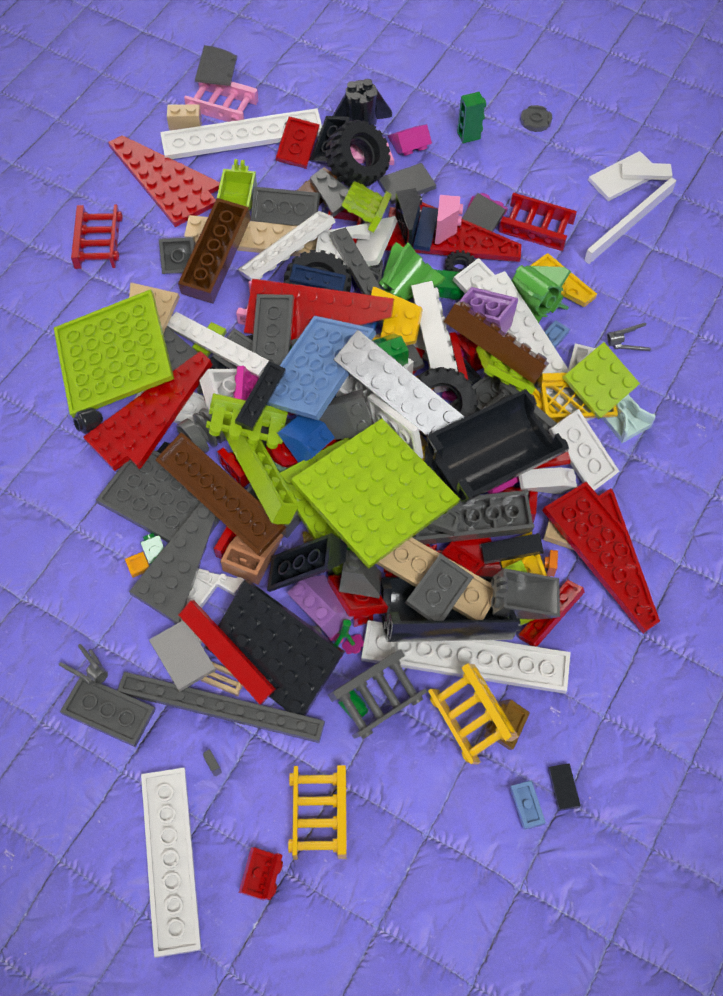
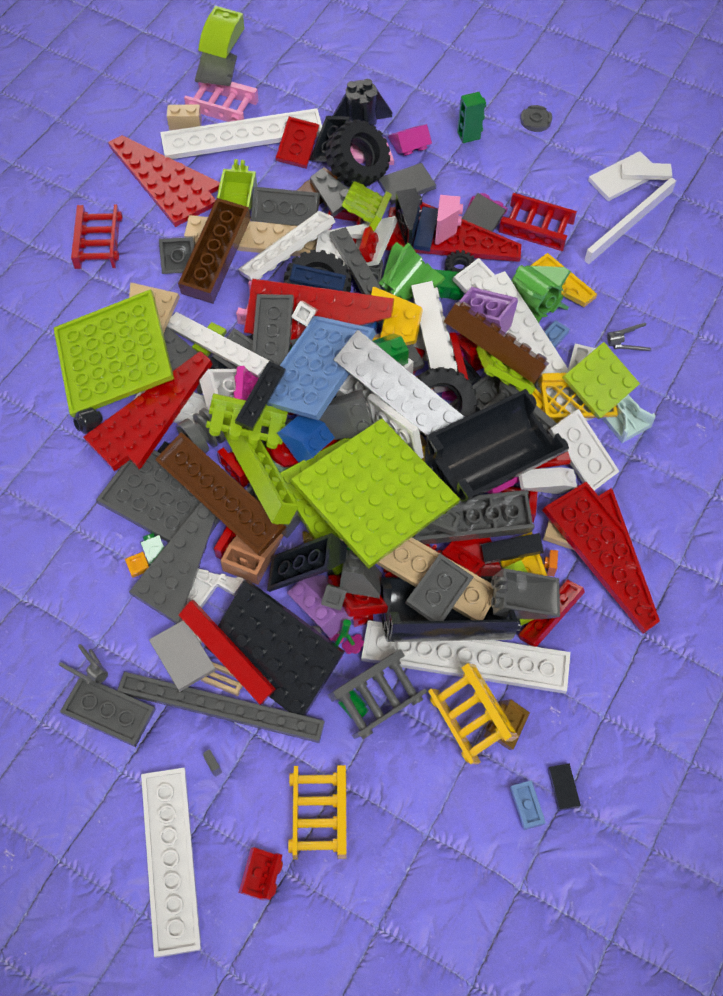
(221, 32): none -> lime piece
(304, 313): none -> white slope
(333, 597): none -> dark grey tile
(368, 244): none -> red plate

